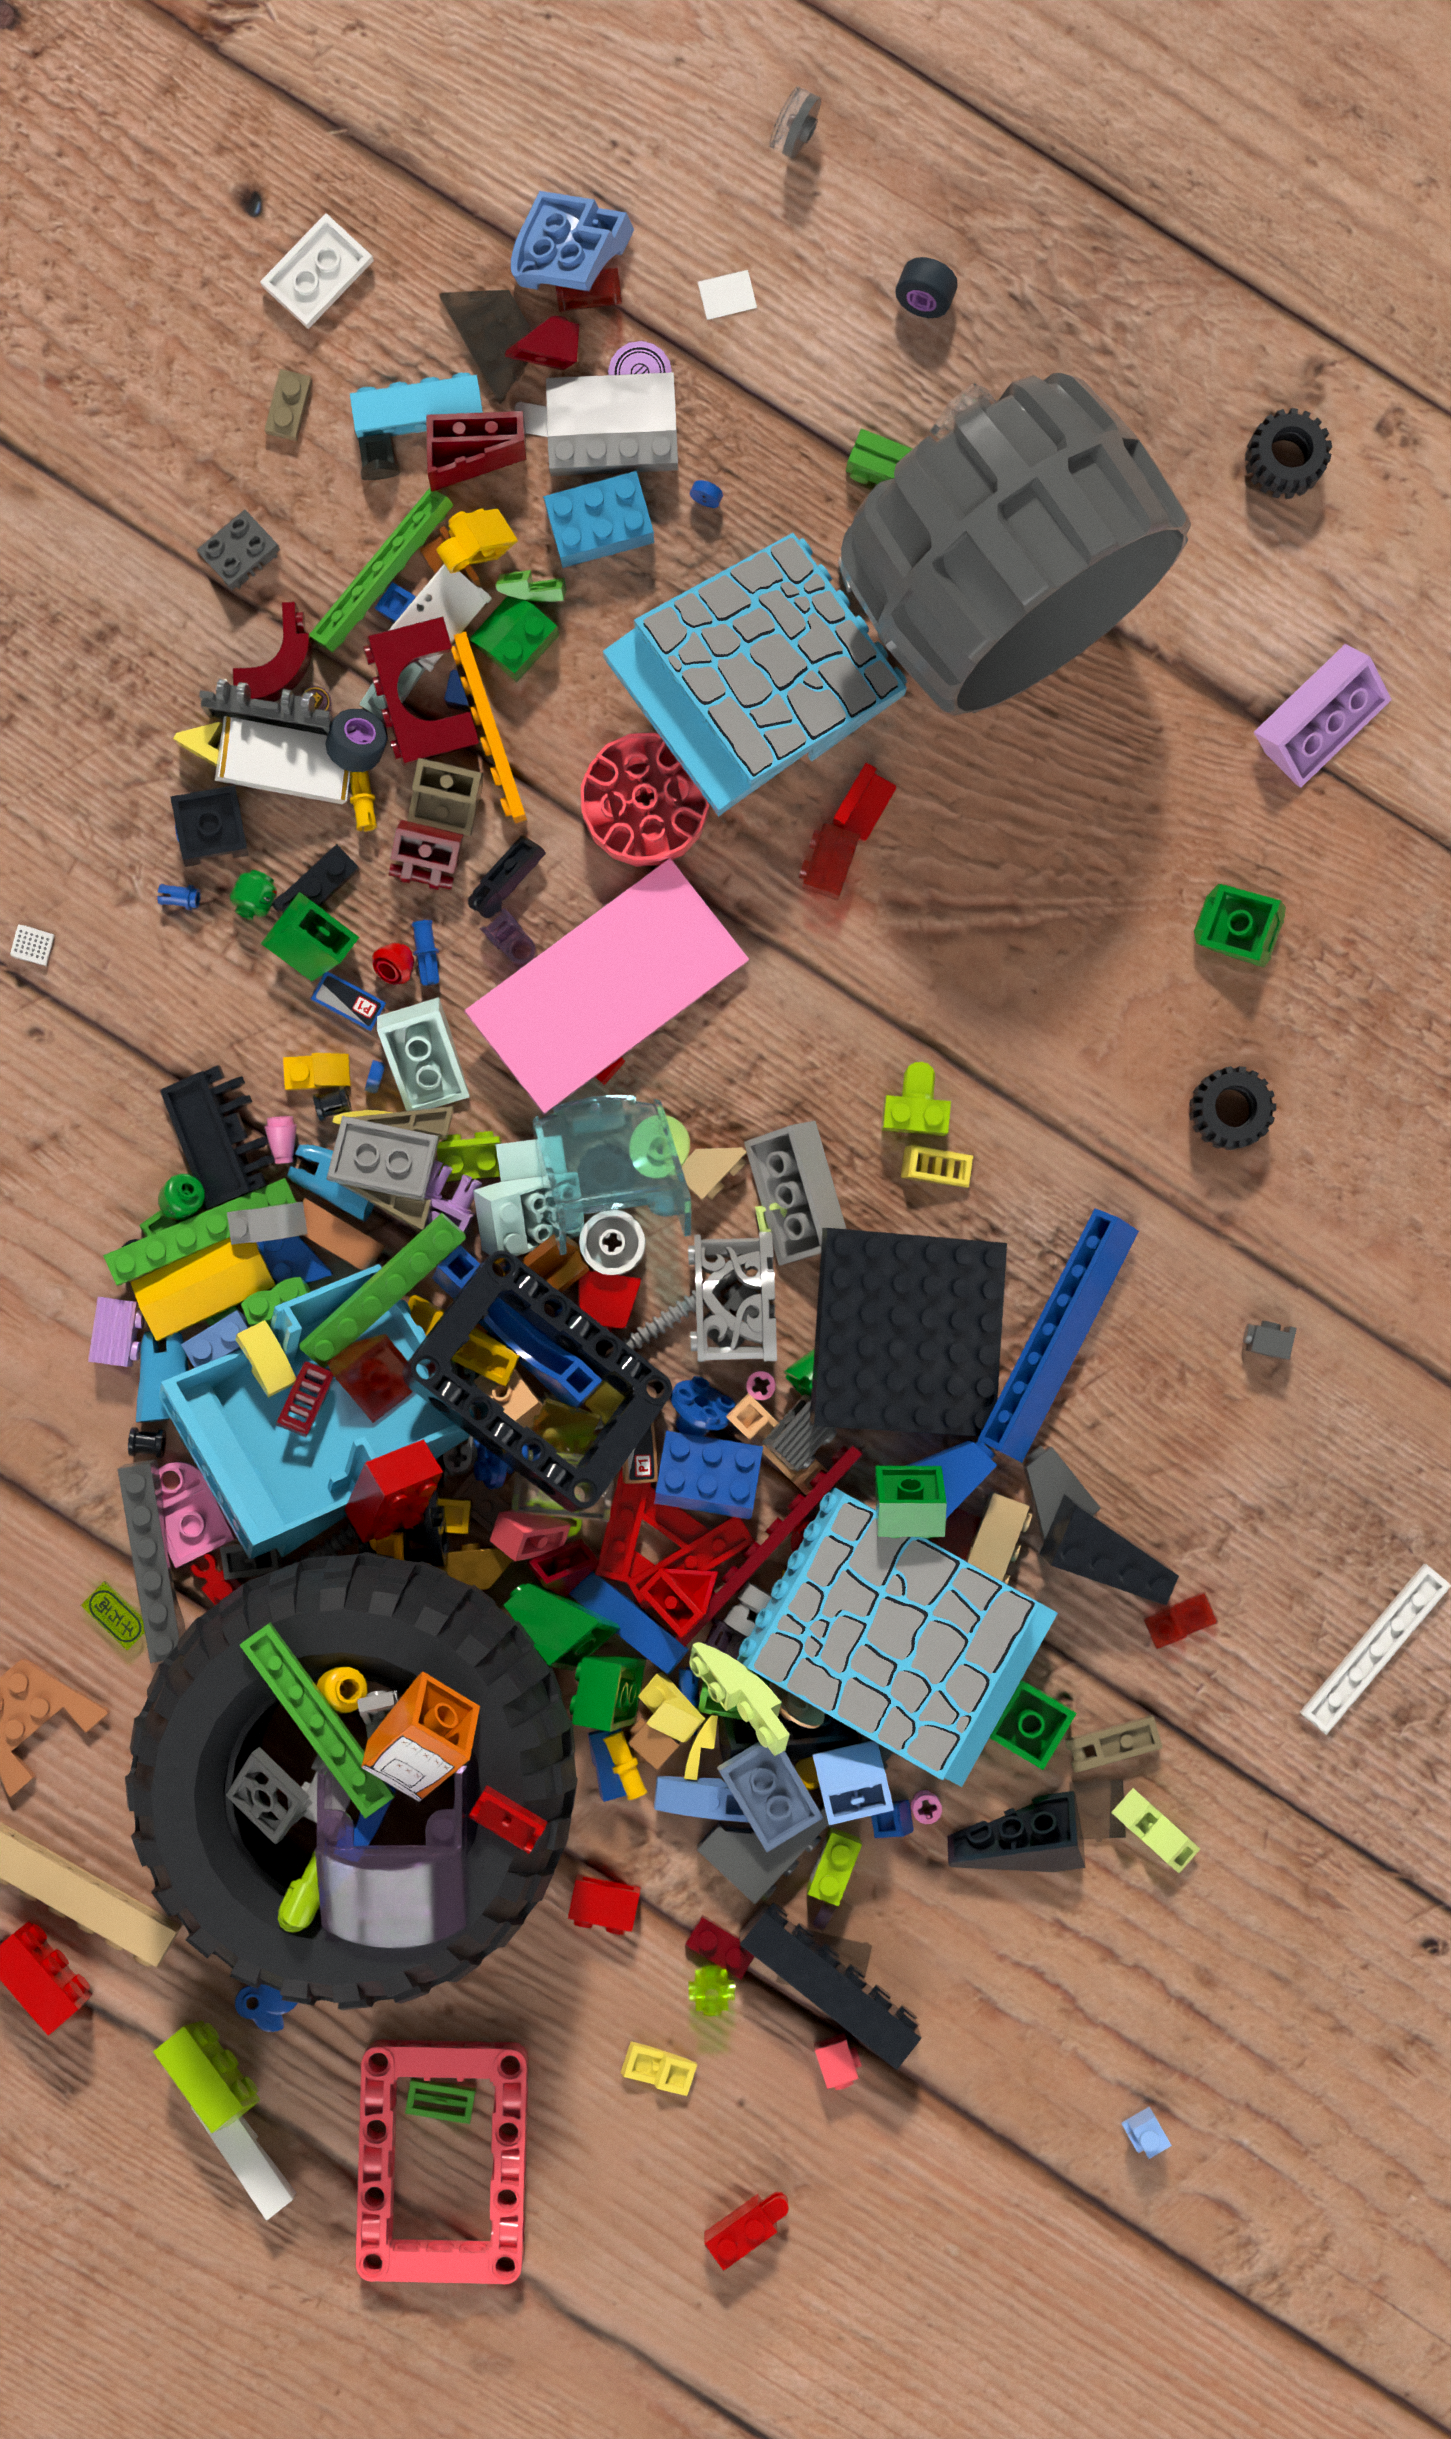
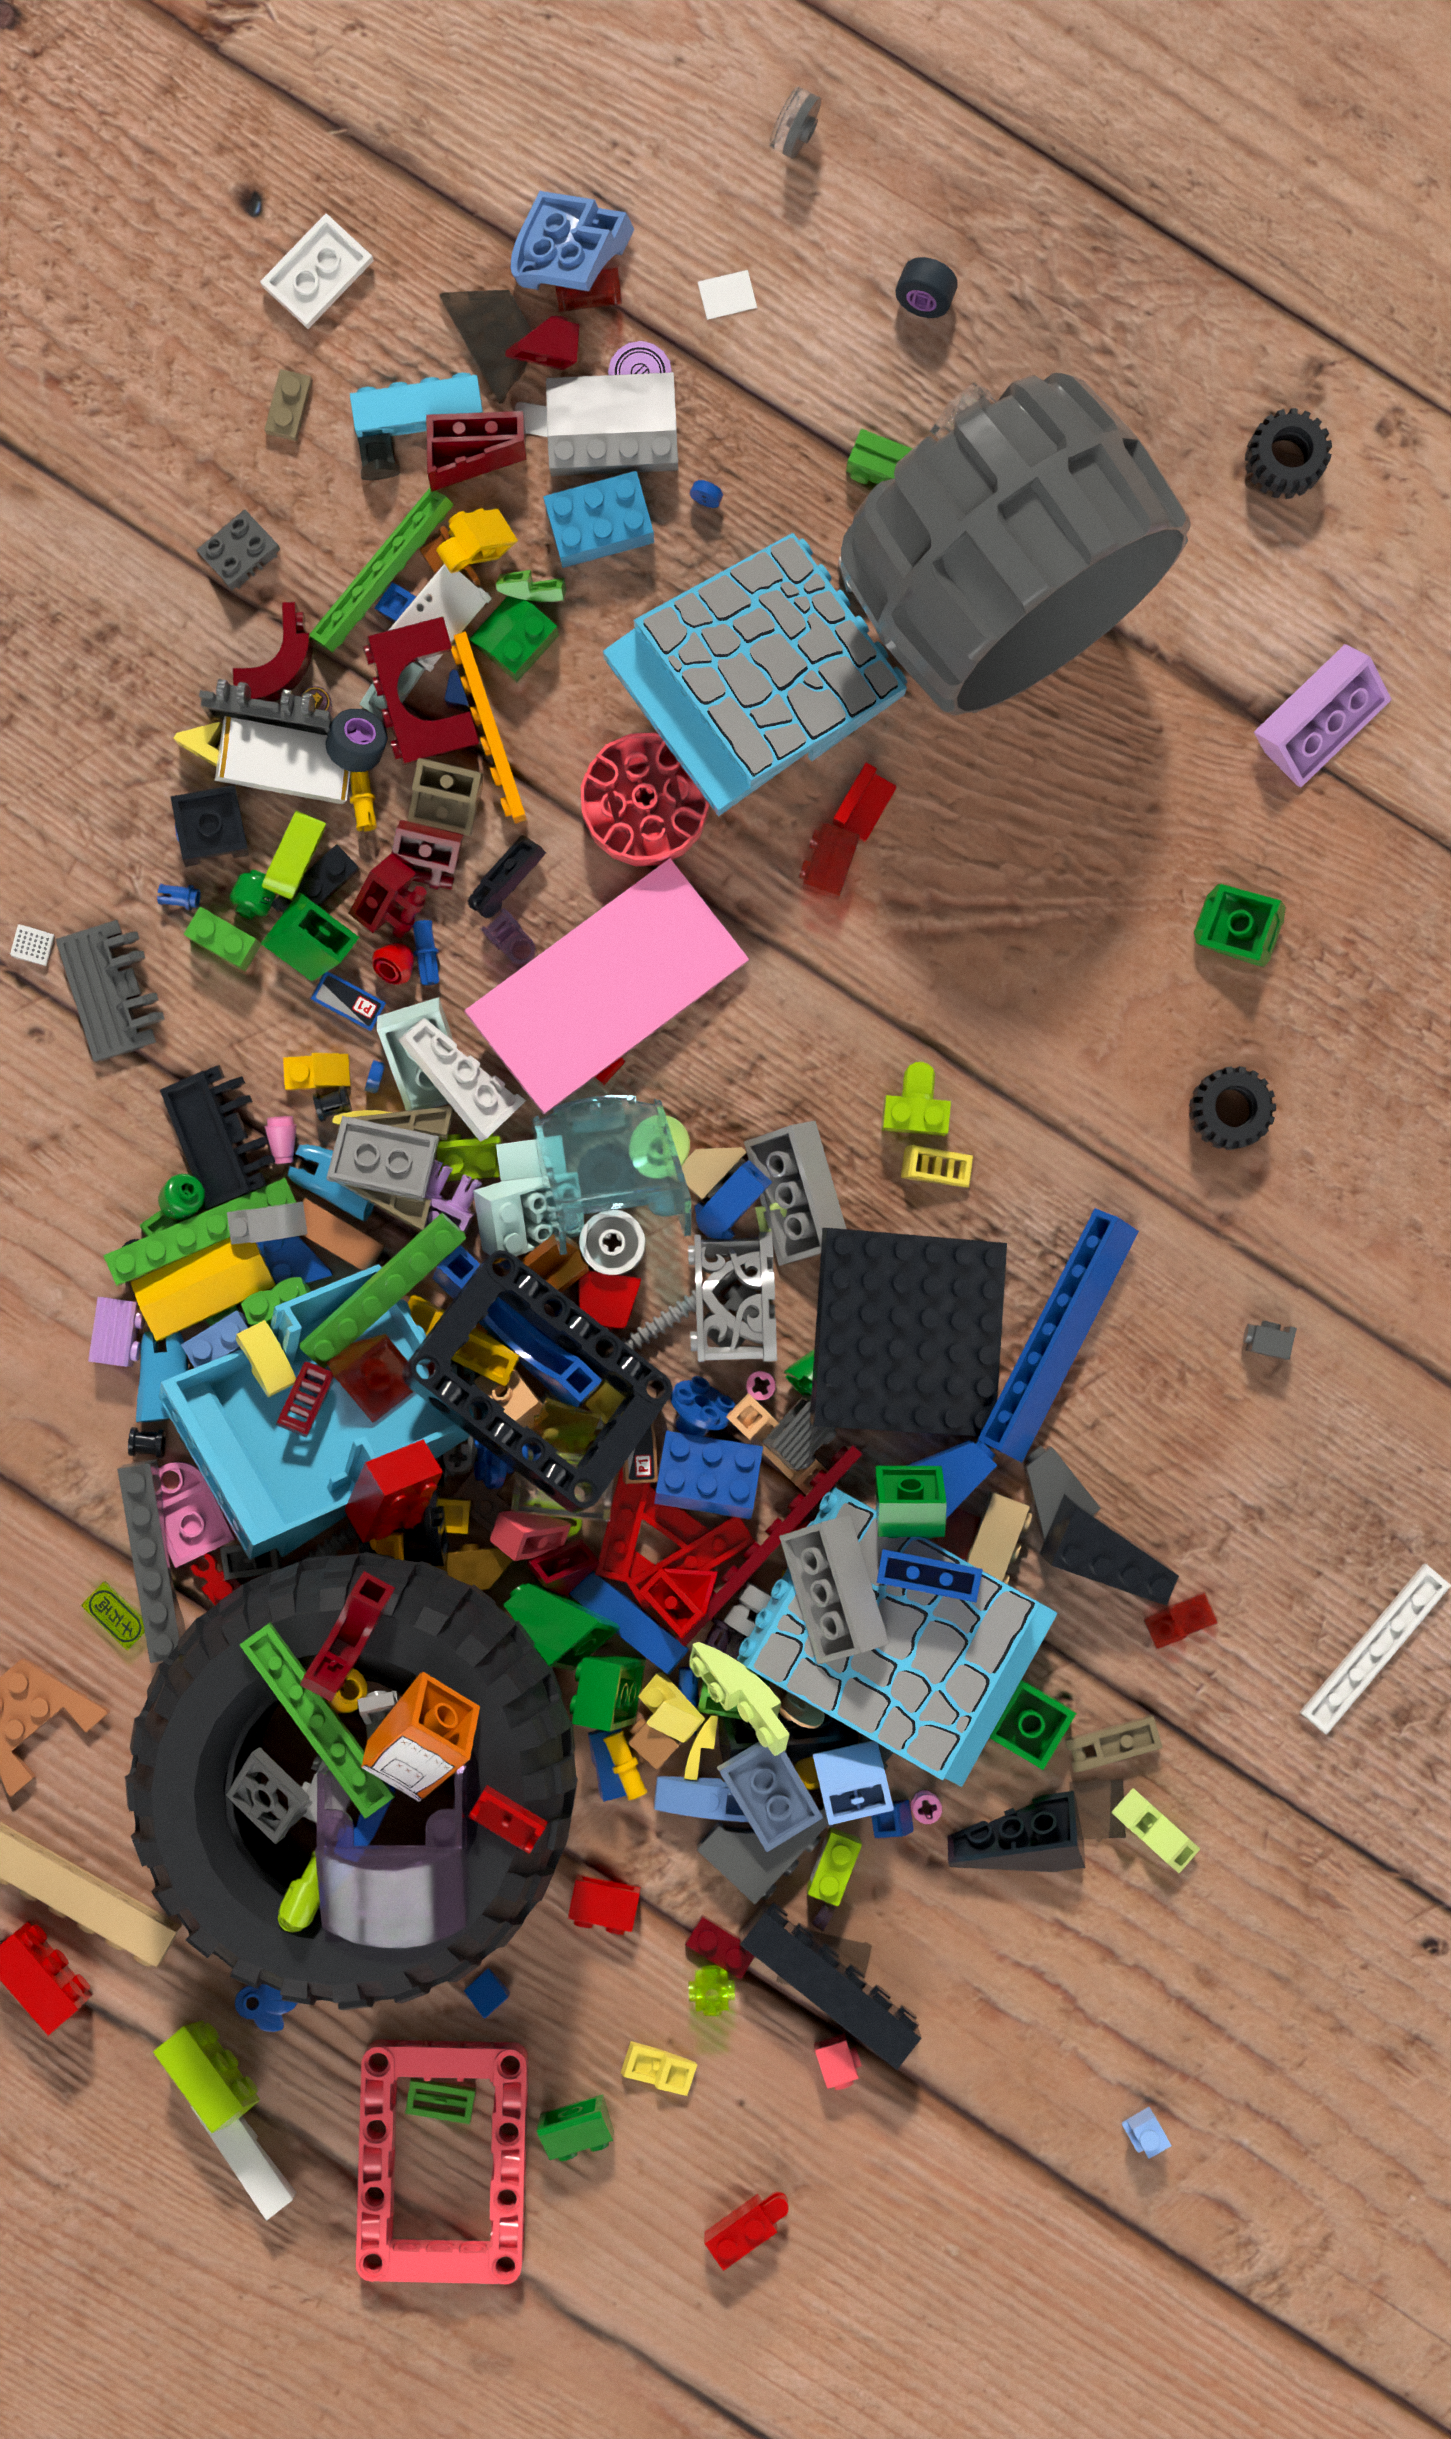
(105, 991): none -> dark grey hinge
(222, 939): none -> bright green brick
(293, 855): none -> lime beam
(348, 1636): none -> dark red arch
(383, 893): none -> dark red brick
(470, 1090): none -> white wing
(487, 1993): none -> blue slope
(575, 2128): none -> green slope
(731, 1201): none -> blue piece
(834, 1589): none -> light grey slope
(929, 1575): none -> blue brick

